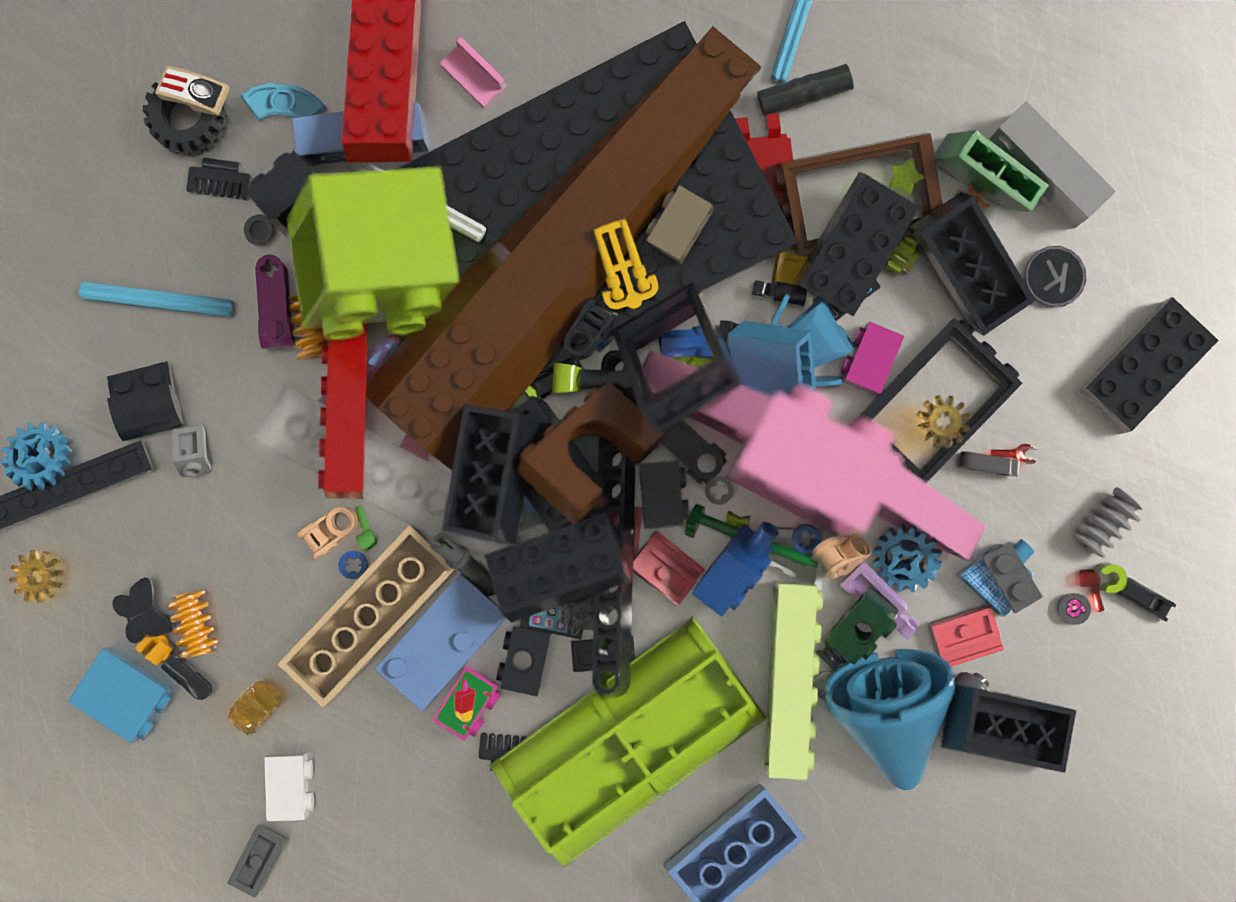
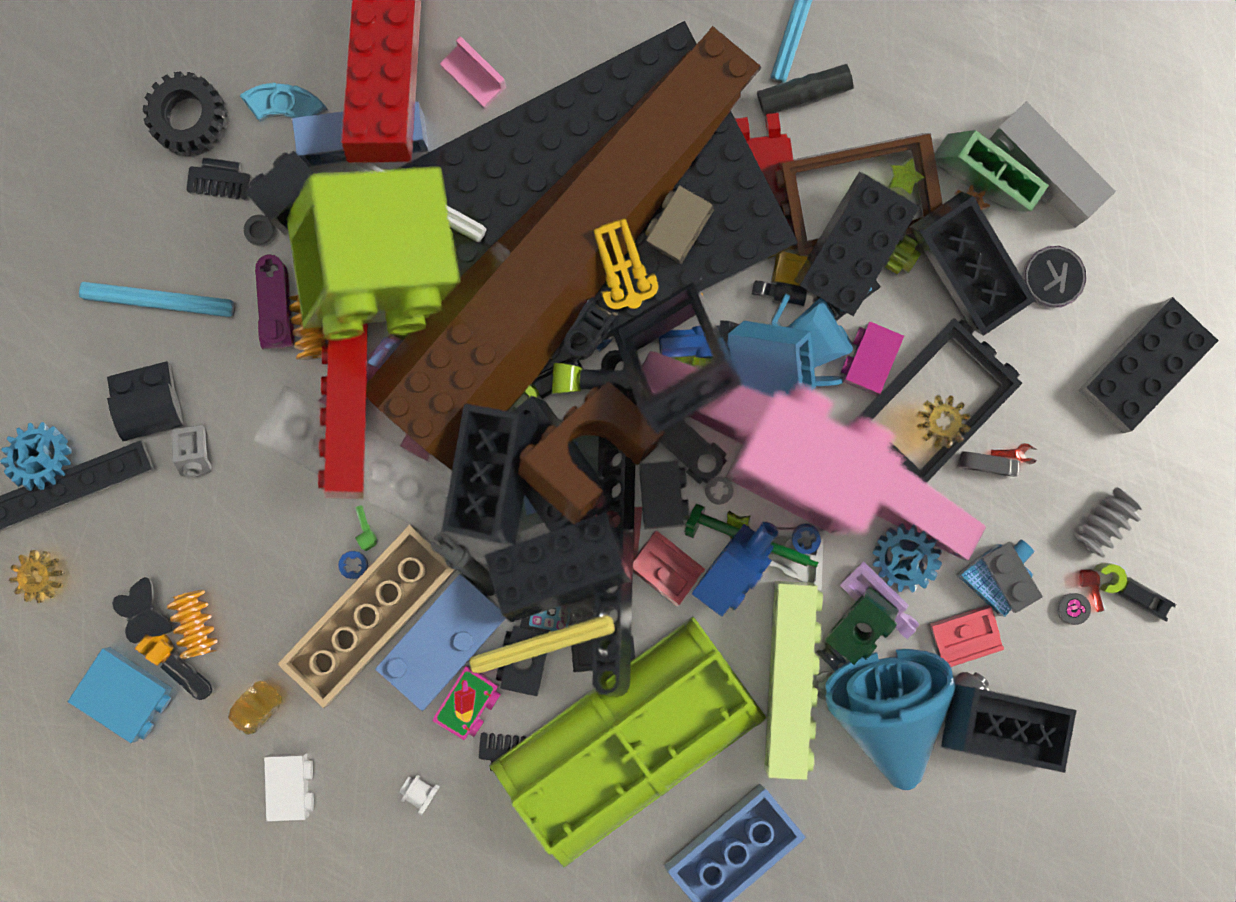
(192, 89): slope -> none
(256, 861): dark grey plate -> none
(324, 534): light nougat piece -> none
(418, 793): none -> white brick
(542, 644): none -> light yellow axle
(842, 554): light nougat piece -> none

